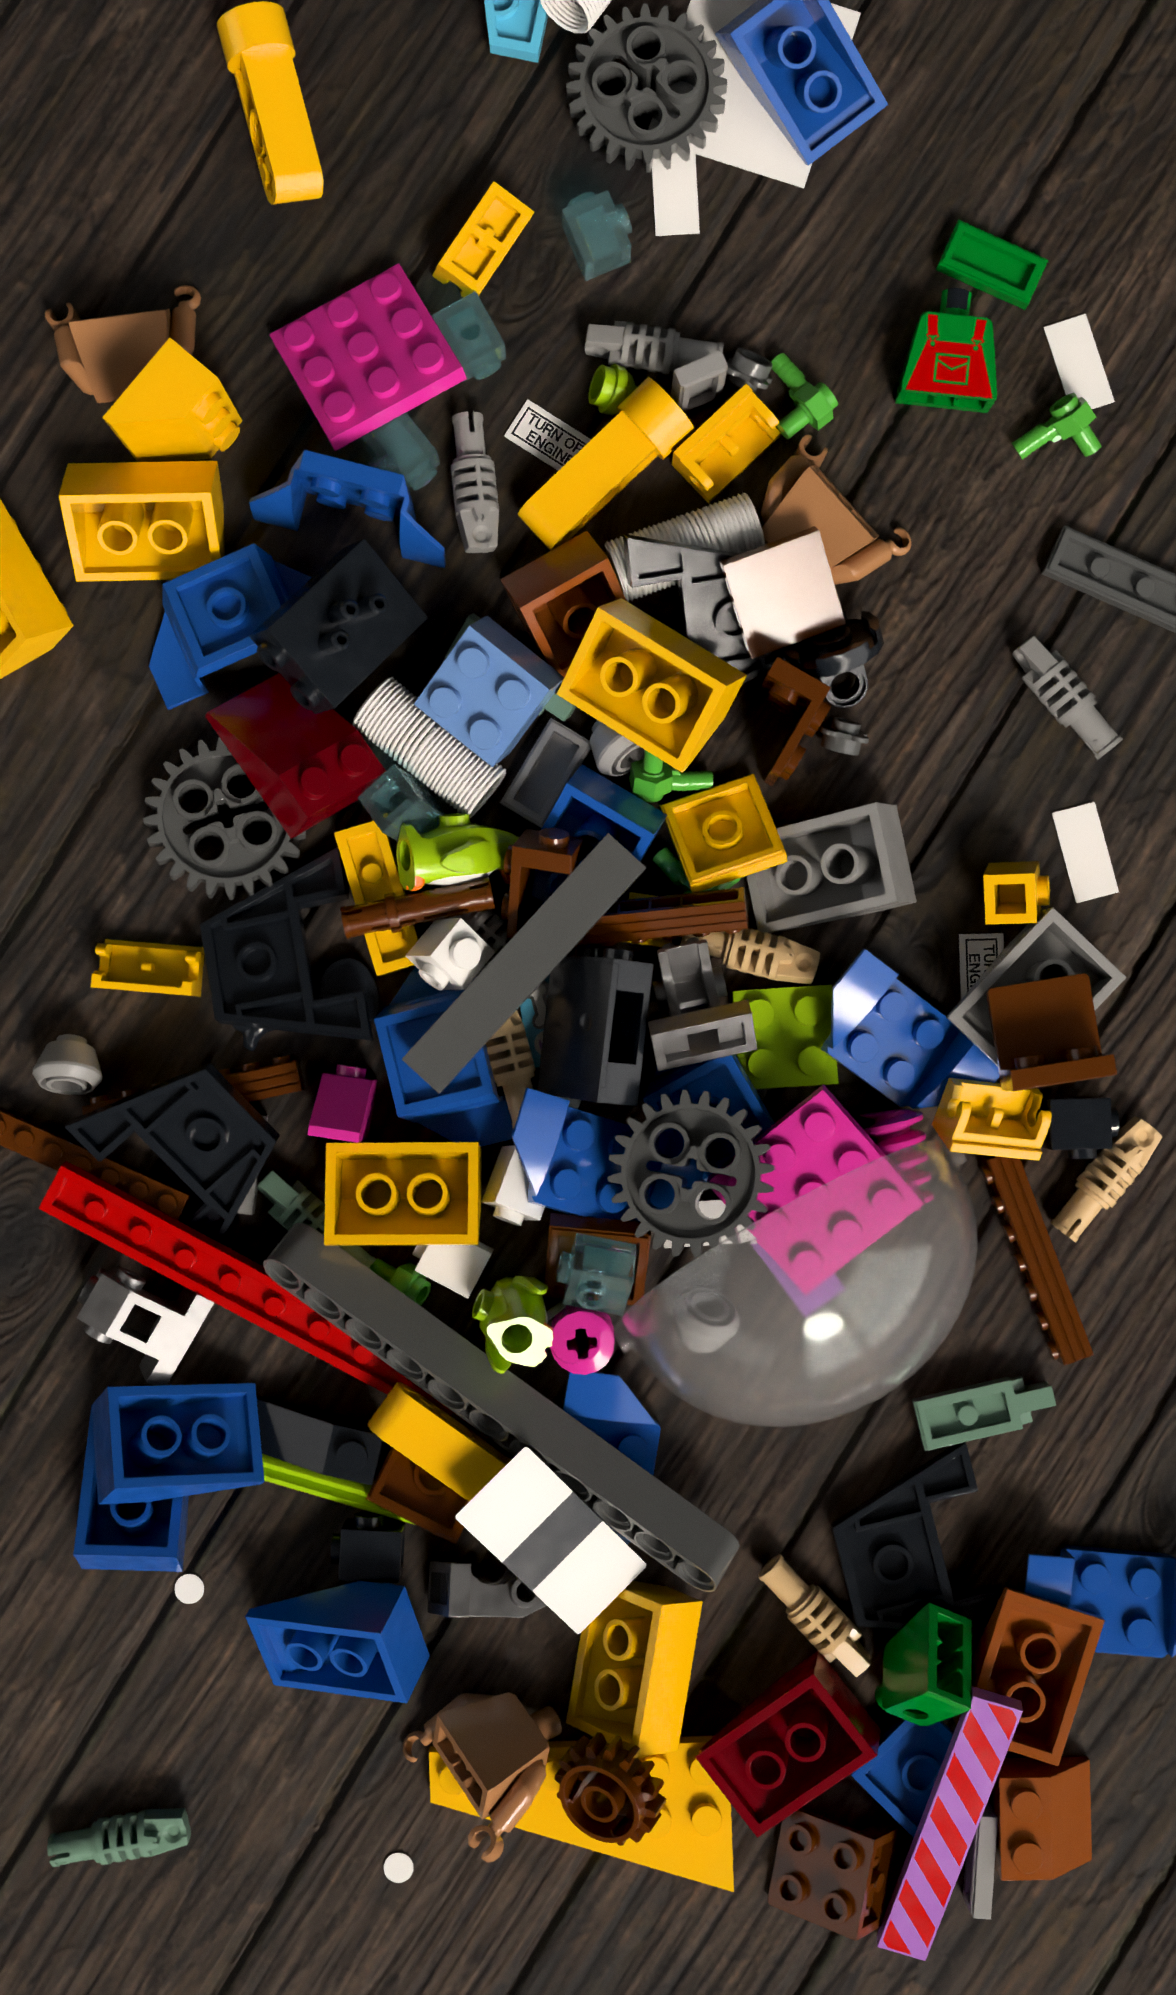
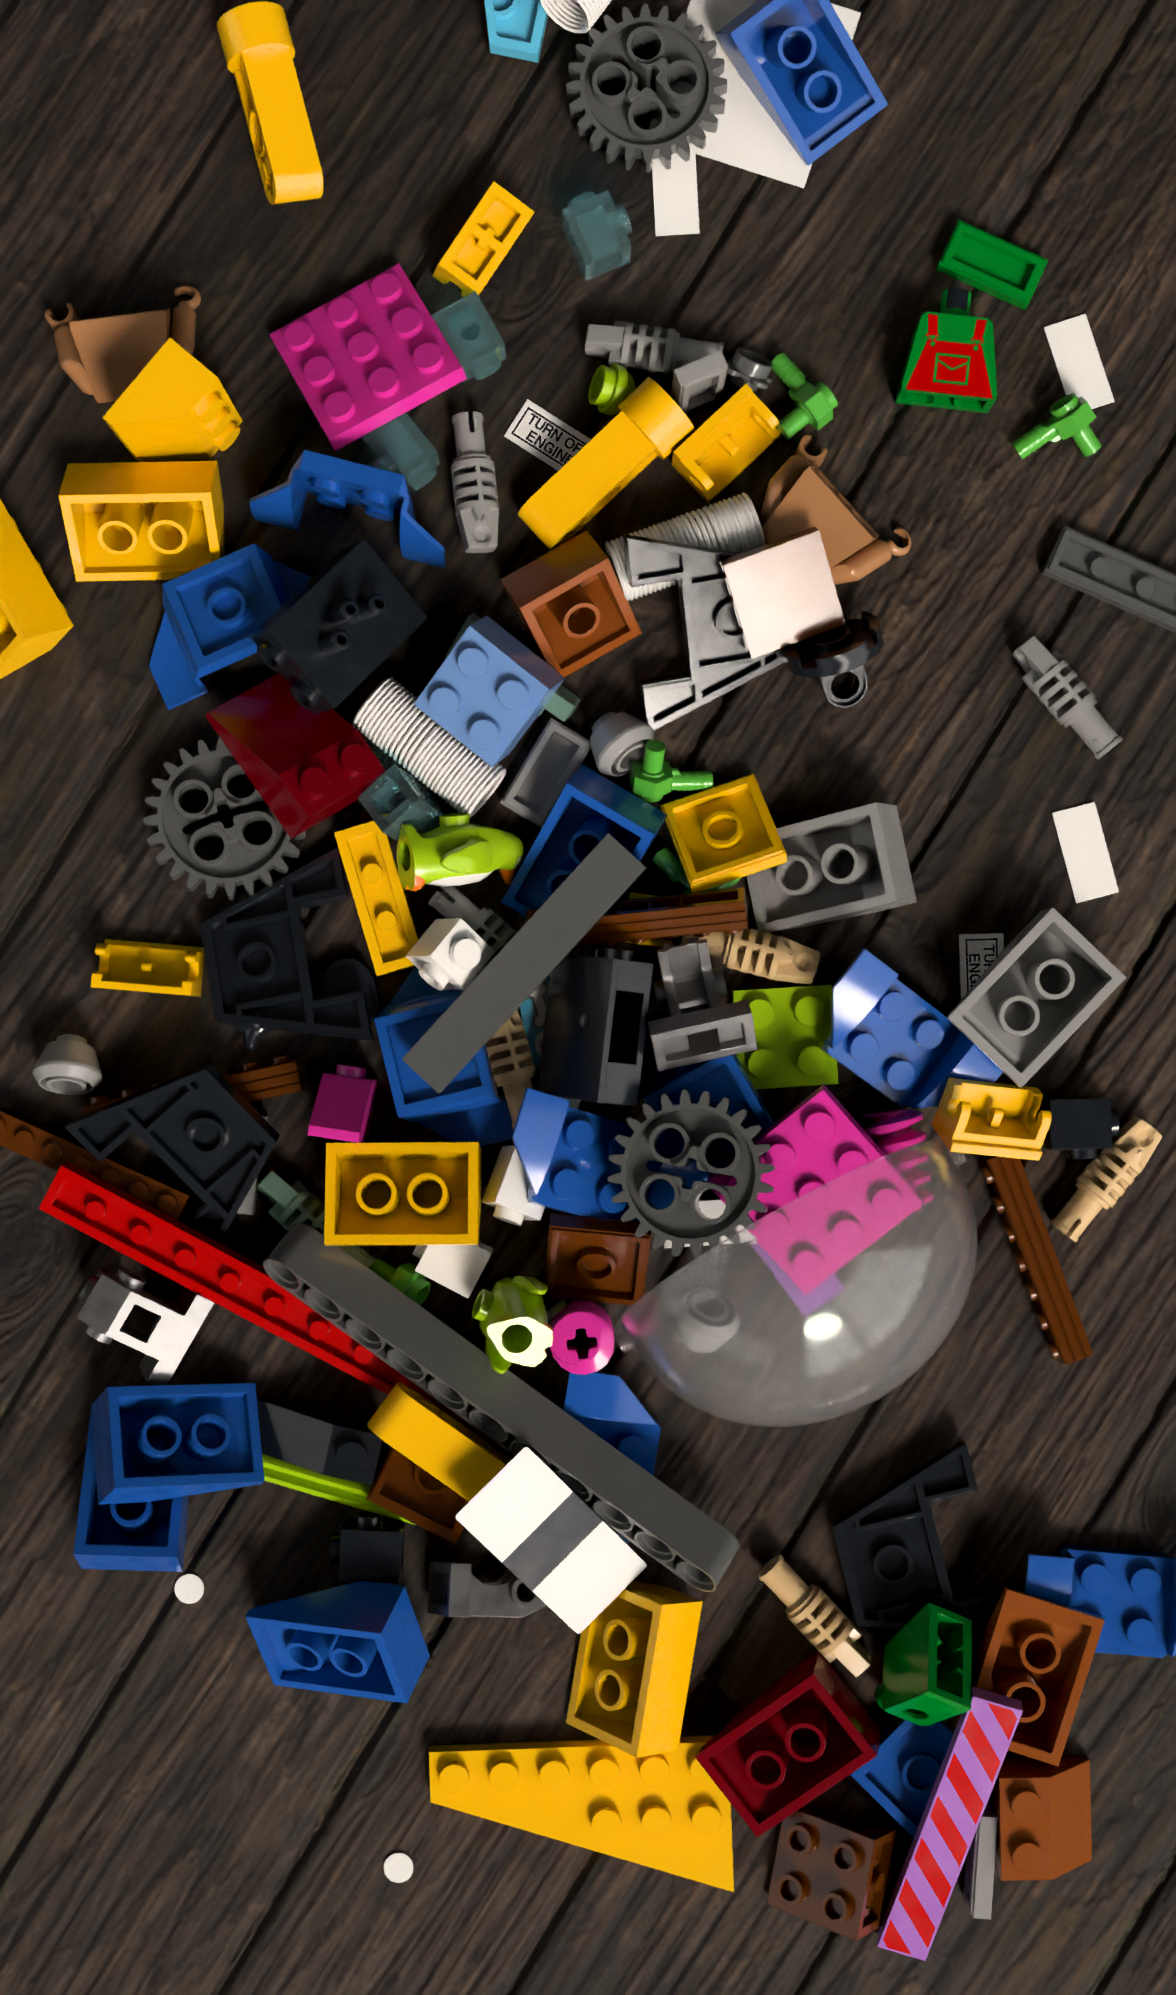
(122, 1837): sand green hinge -> none
(406, 910): reddish brown pin -> none
(494, 1756): medium nougat torso -> none
(542, 850): reddish brown bracket -> none
(597, 1274): clear light blue brick -> none
(609, 1790): reddish brown gear -> none
(650, 683): yellow slope -> none
(789, 691): reddish brown bracket -> none
(843, 736): dark grey plate -> none
(979, 1410): sand green hinge -> none
(1014, 892): yellow brick -> none
(1046, 1033): reddish brown bracket -> none

